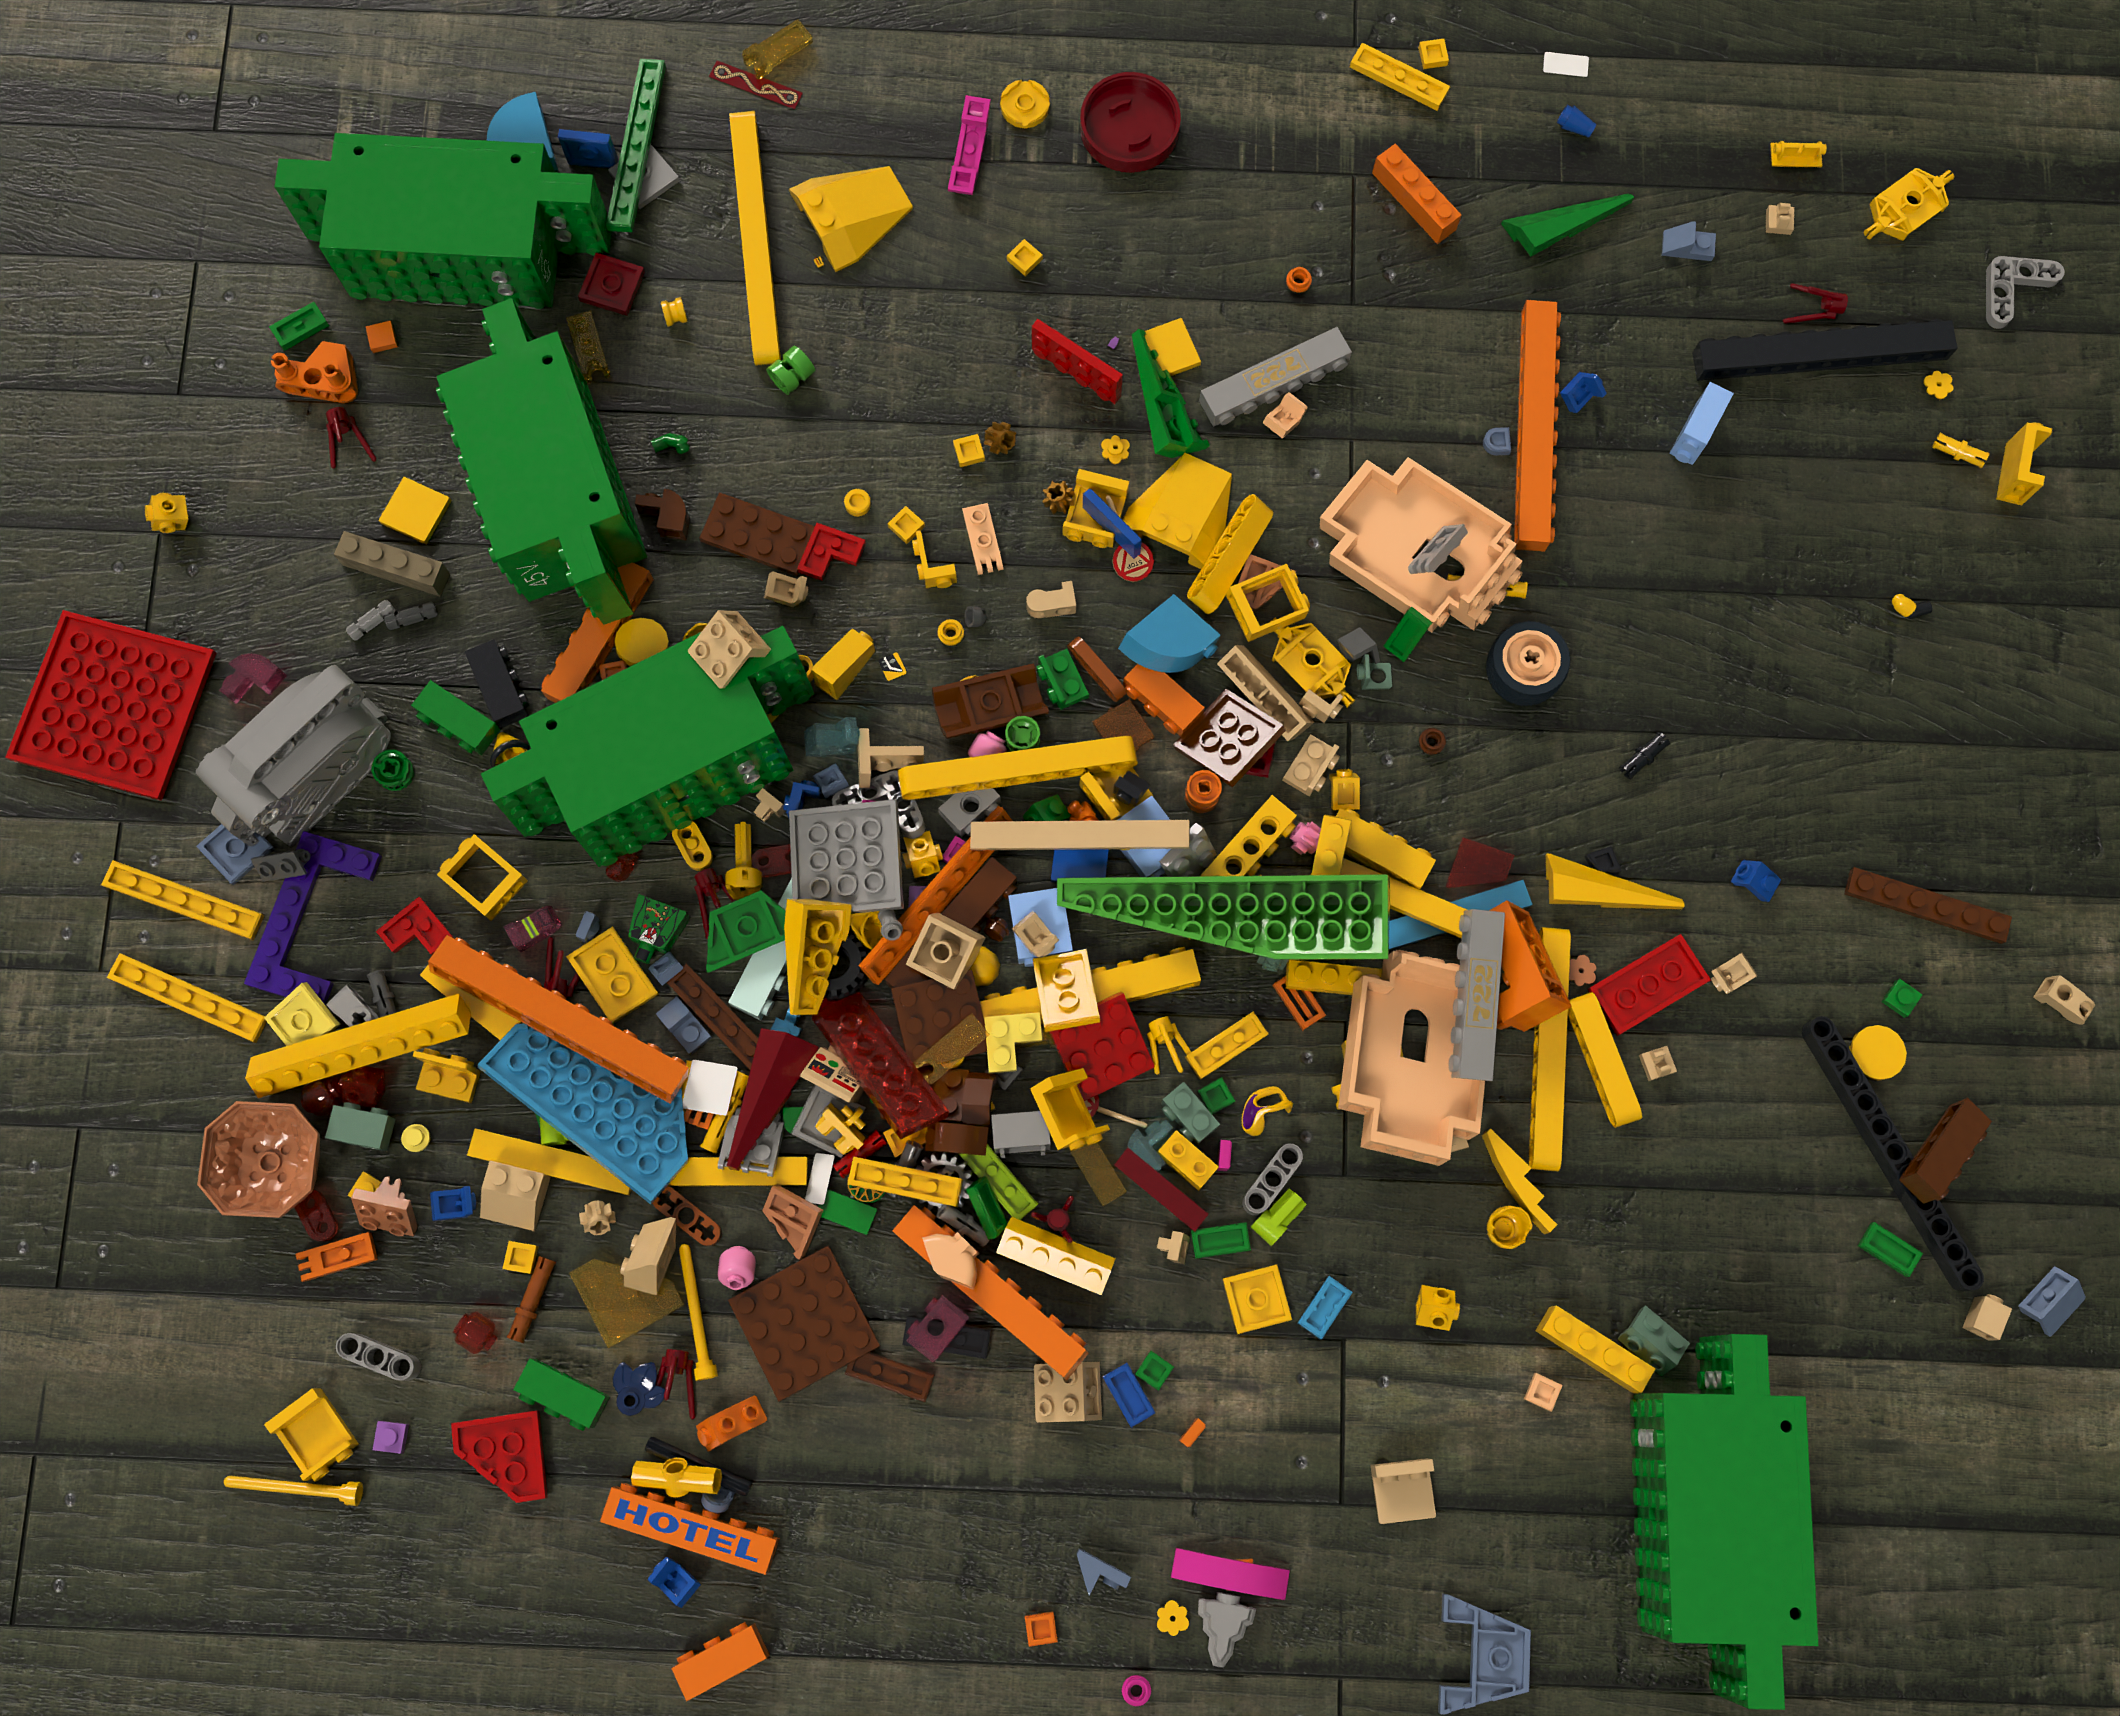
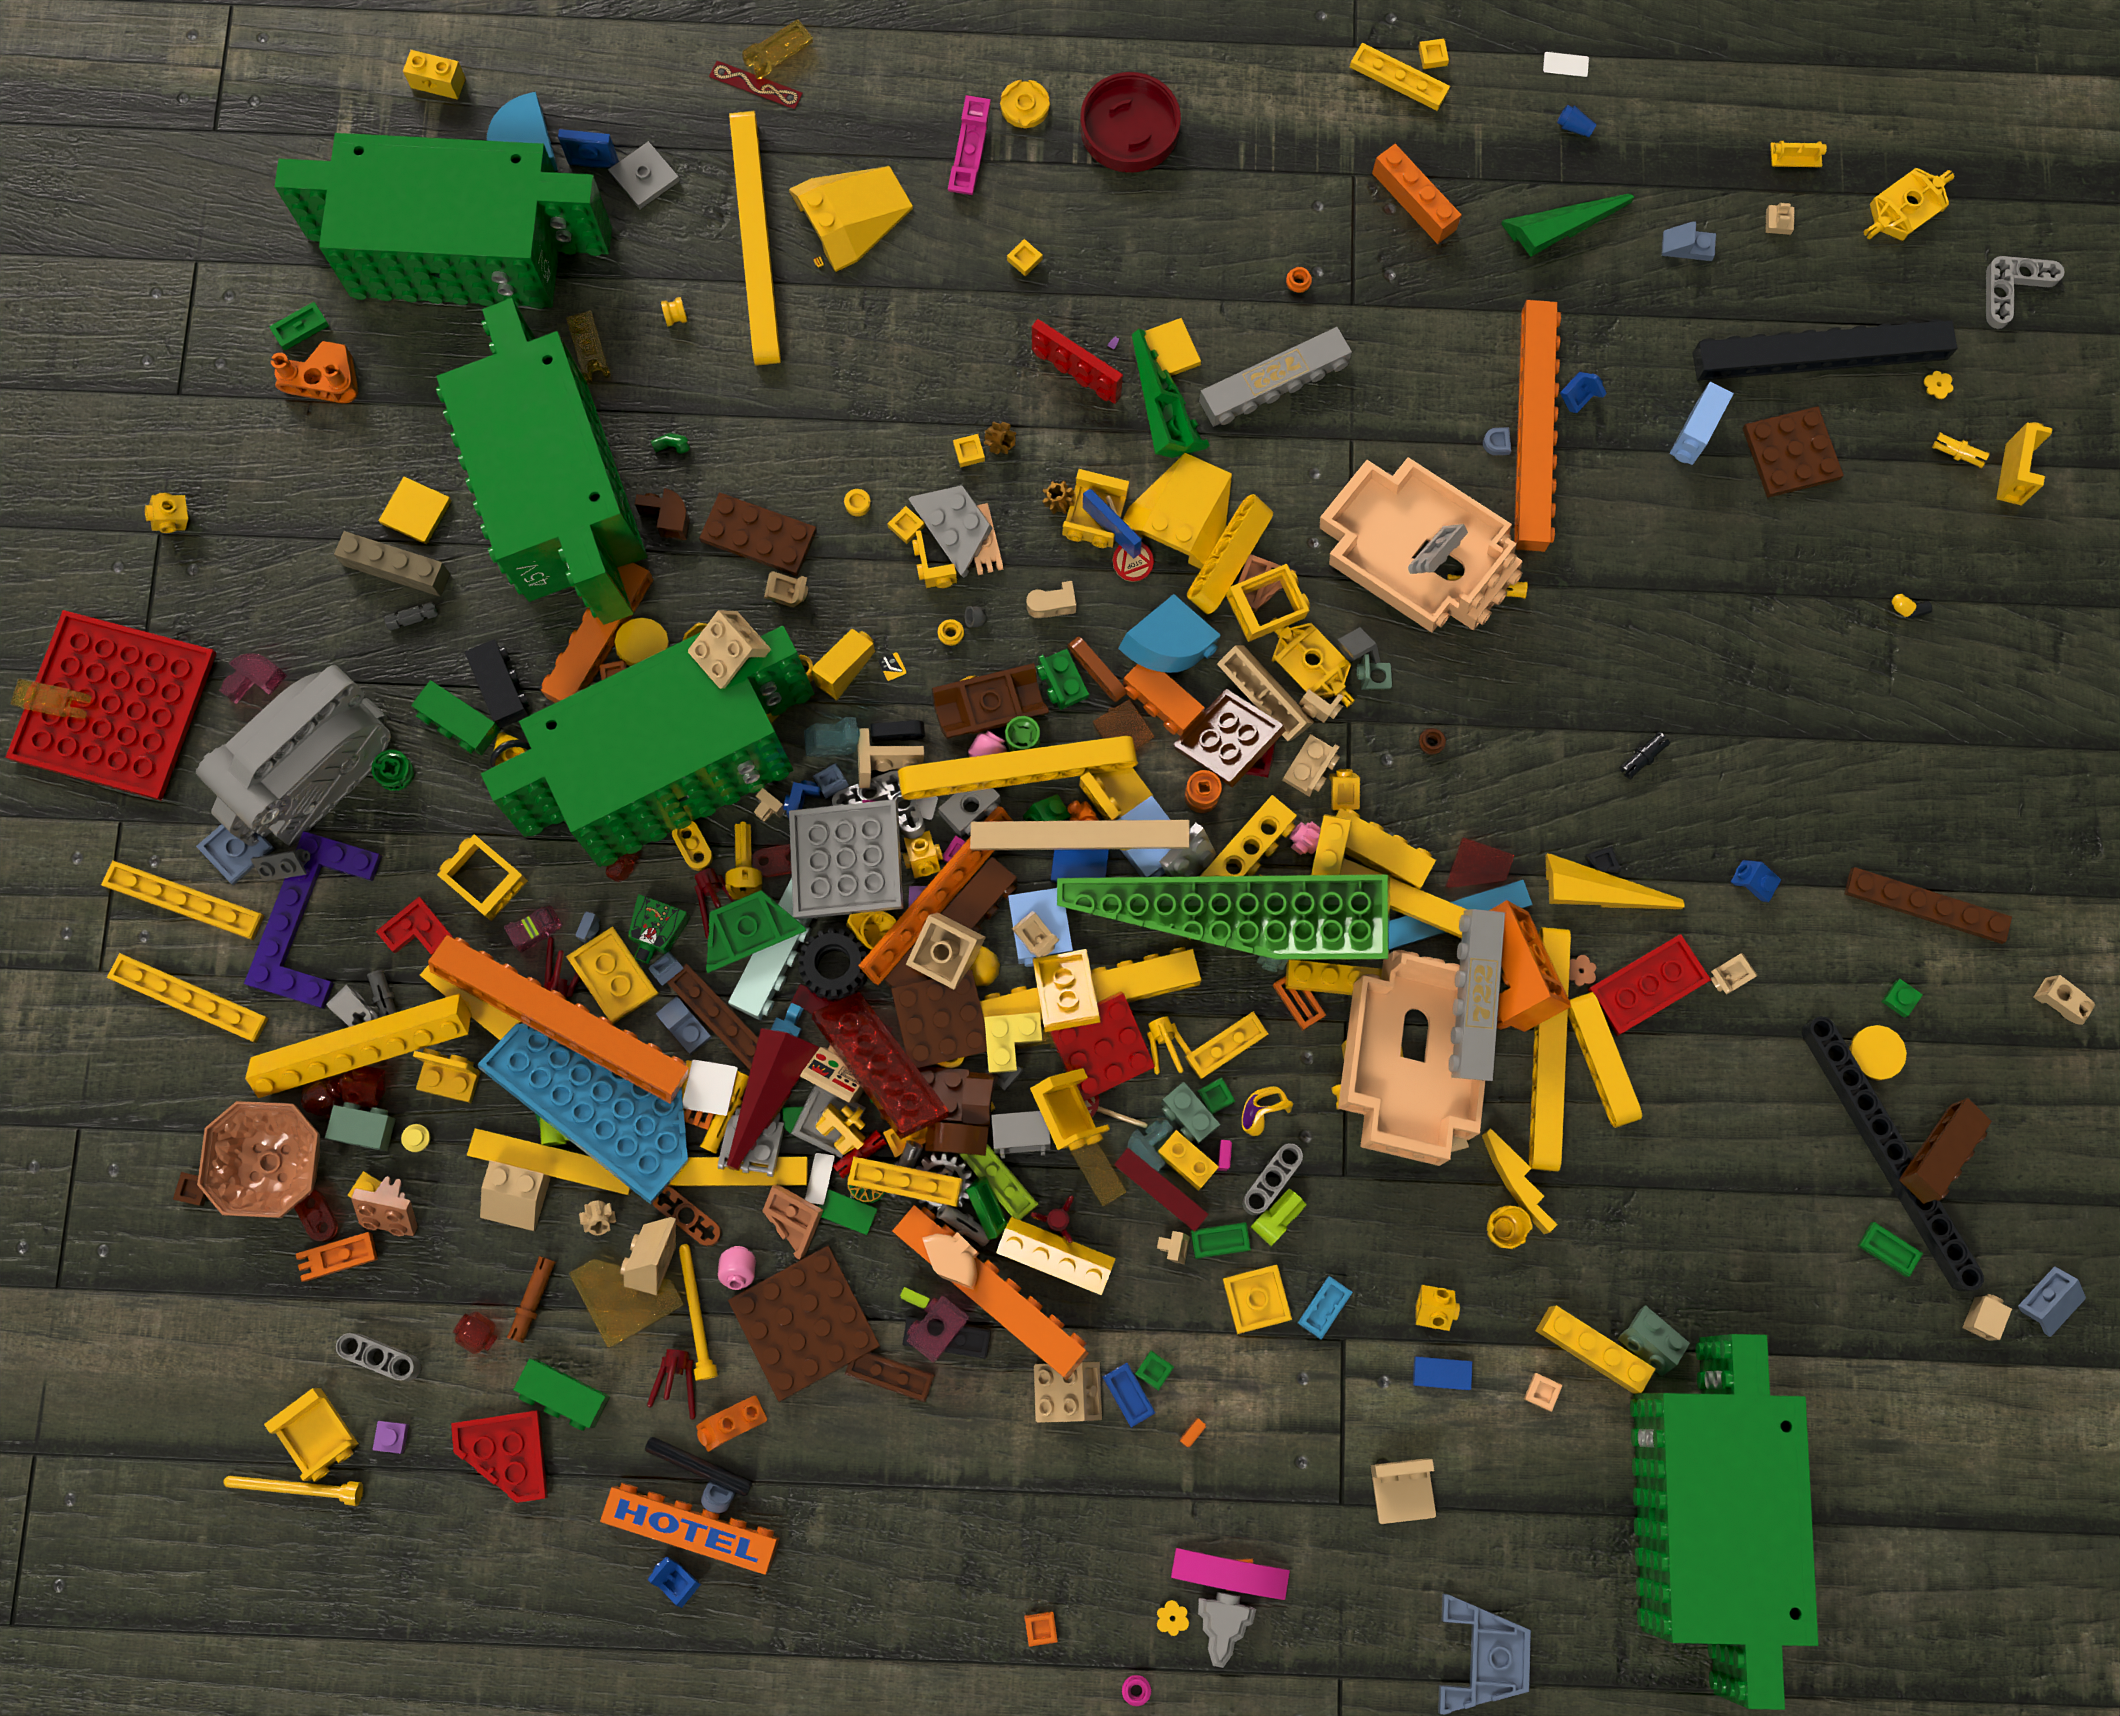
(48, 699): none -> clear yellow hinge
(188, 1190): none -> reddish brown plate
(301, 1016): light yellow plate -> none
(339, 424): dark red plant -> none
(370, 620): light grey axle -> none
(381, 336): orange tile -> none
(434, 74): none -> yellow brick
(452, 1203): blue bracket -> none
(520, 1257): yellow plate -> none
(611, 284): dark red plate -> none
(636, 145): green tile -> none
(639, 1384): dark blue plate -> none
(676, 1477): yellow piece -> none
(719, 1660): orange brick -> none
(790, 370): bright green wheel -> none
(812, 944): yellow wedge -> none
(828, 544): red plate -> none
(891, 928): light grey pin -> none
(897, 731): none -> black piece
(915, 1298): none -> lime tile
(927, 806): none -> white sticker
(952, 1047): clear yellow plate -> none
(954, 523): none -> light grey wing
(996, 929): reddish brown plate -> none
(1093, 1567): sand blue slope -> none
(1115, 455): yellow plant -> none
(1130, 789): black bracket -> none
(1286, 415): light nougat bracket -> none
(1407, 634): green tile -> none
(1442, 1373): none -> blue tile
(1528, 663): wheel -> none
(1657, 1063): tan tile -> none
(1792, 452): none -> reddish brown plate
(1832, 302): dark red plant -> none

